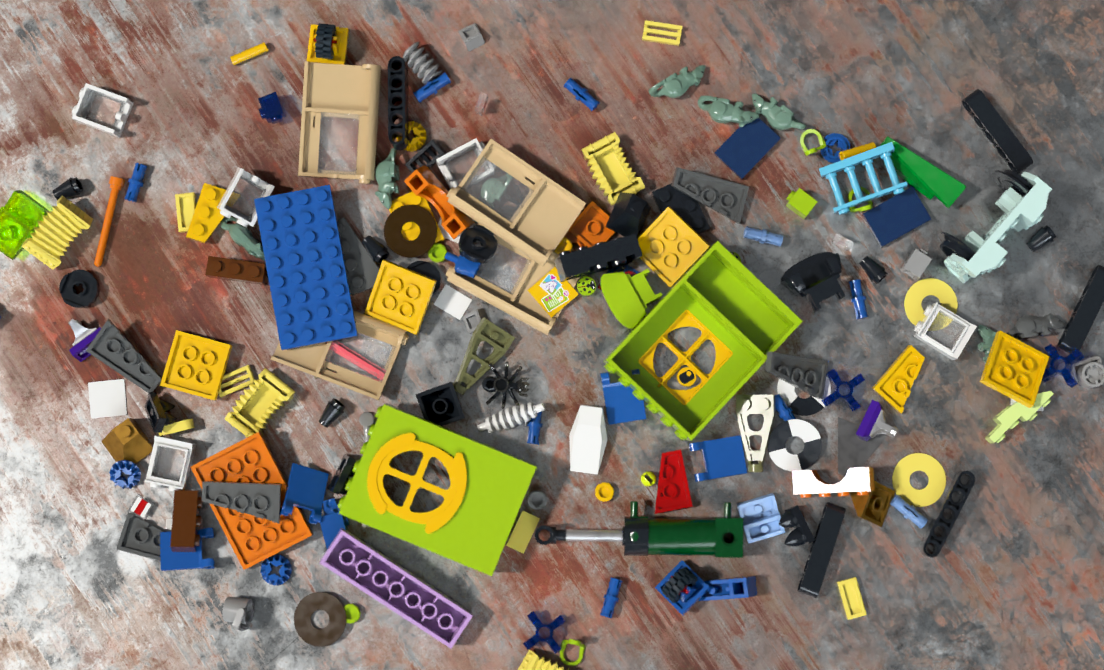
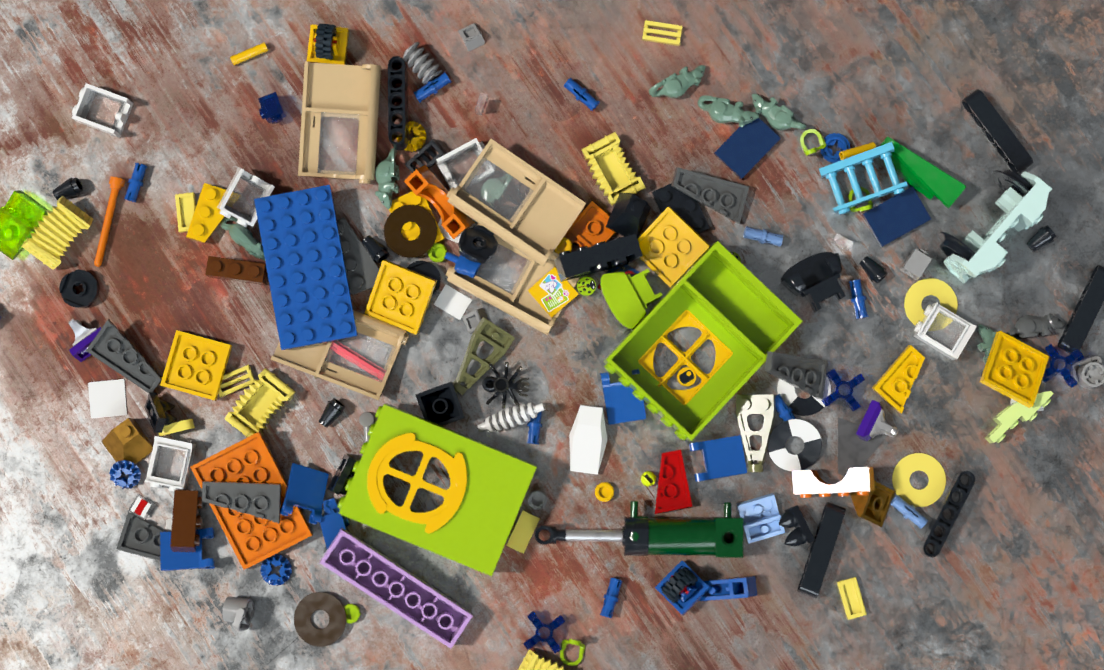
(800, 203): lime brick -> none

